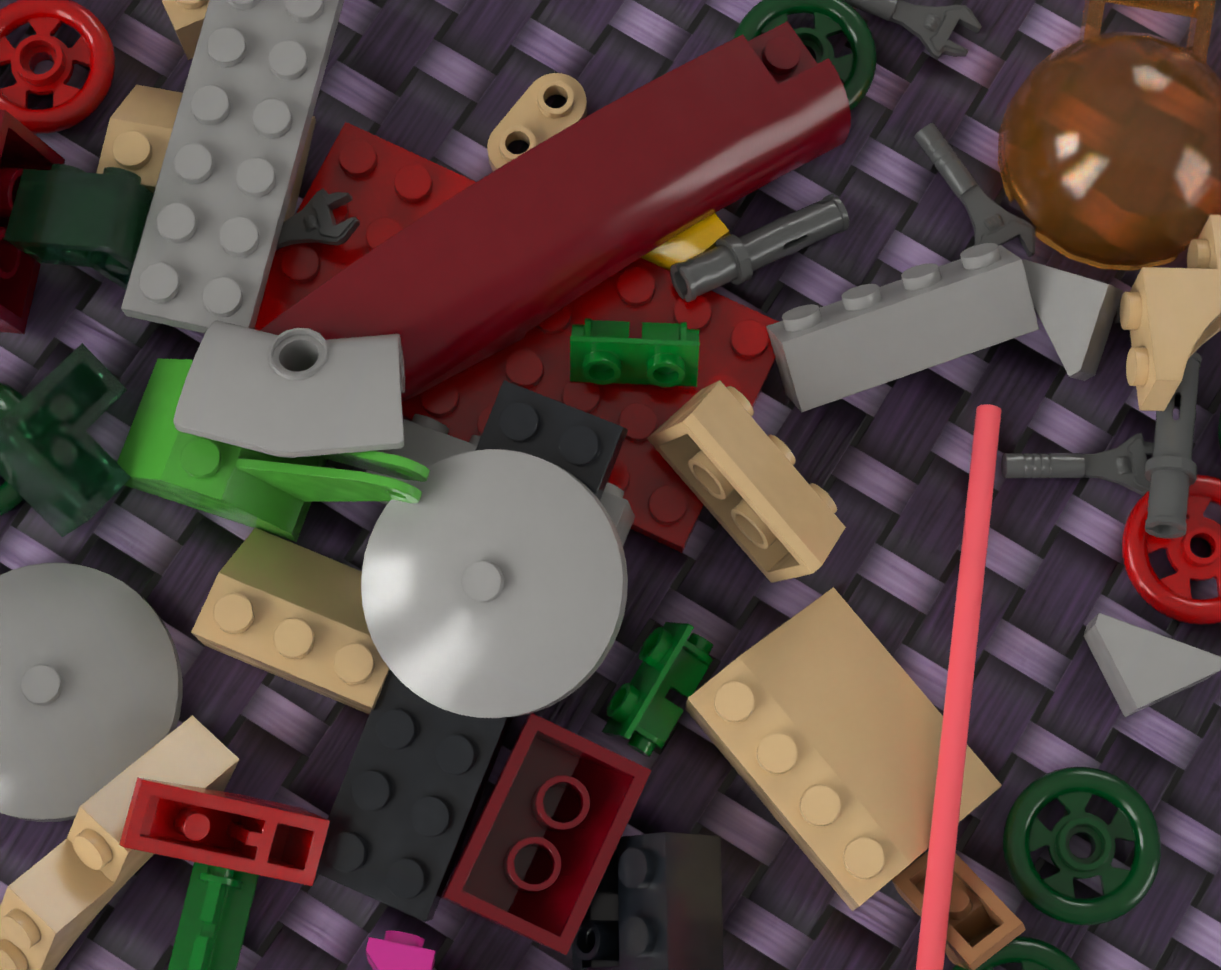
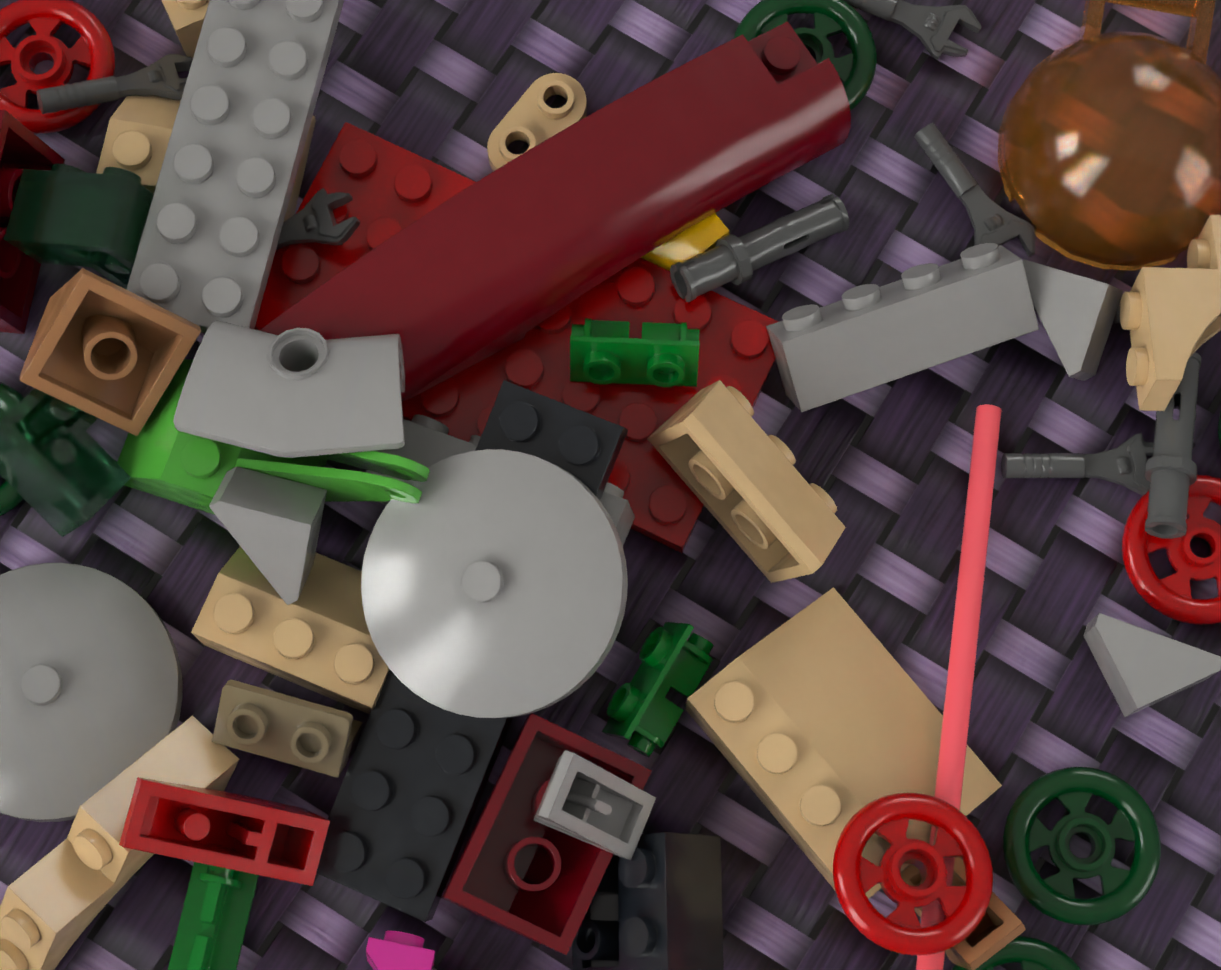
(107, 351): none -> medium nougat slope
(157, 80): none -> dark grey piece
(274, 525): none -> light grey slope
(285, 728): none -> dark tan bracket
(594, 806): none -> light grey slope
(953, 838): none -> red plate

